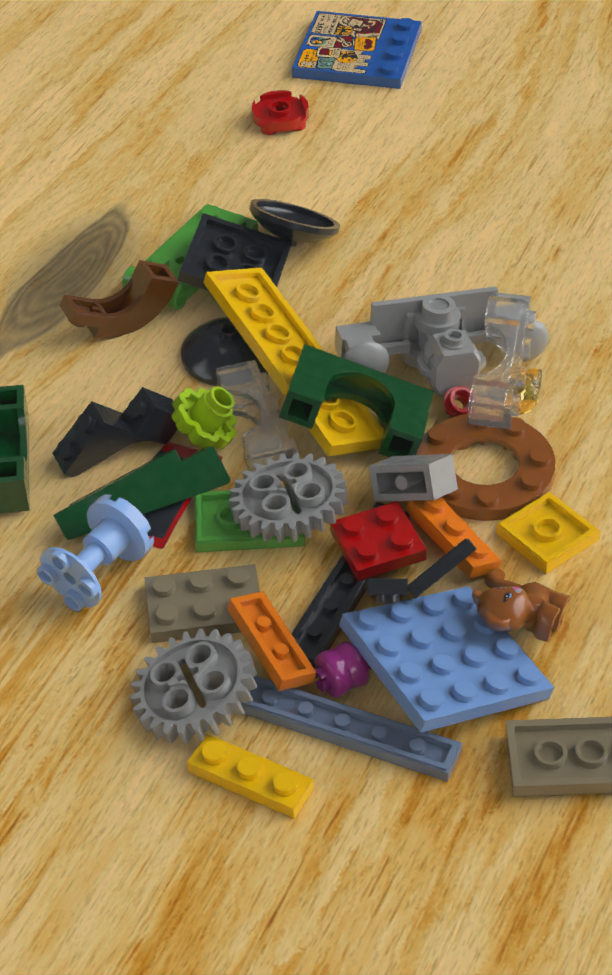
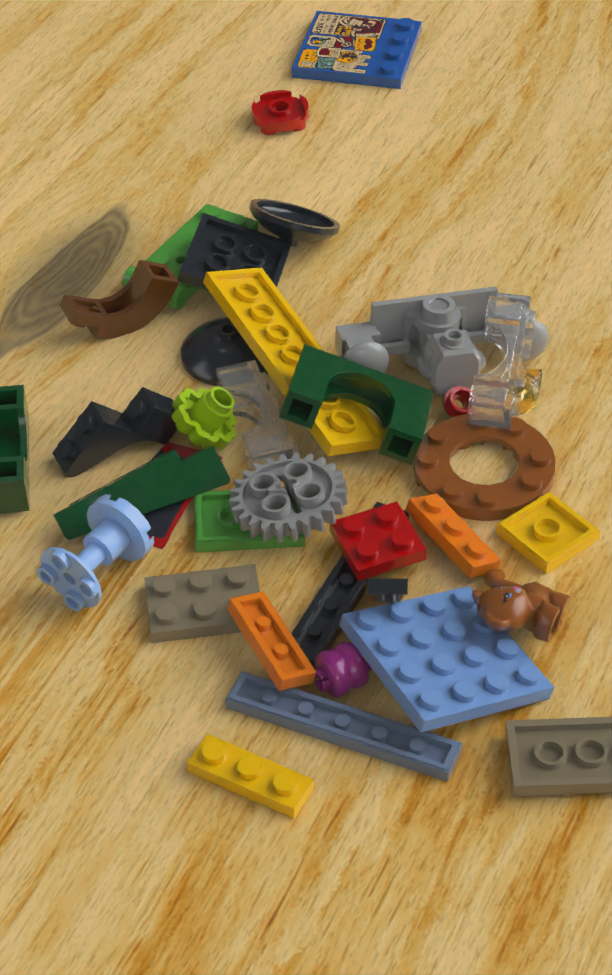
(166, 700): light grey gear -> none
(413, 477): light grey brick -> none
(441, 568): black tile -> none

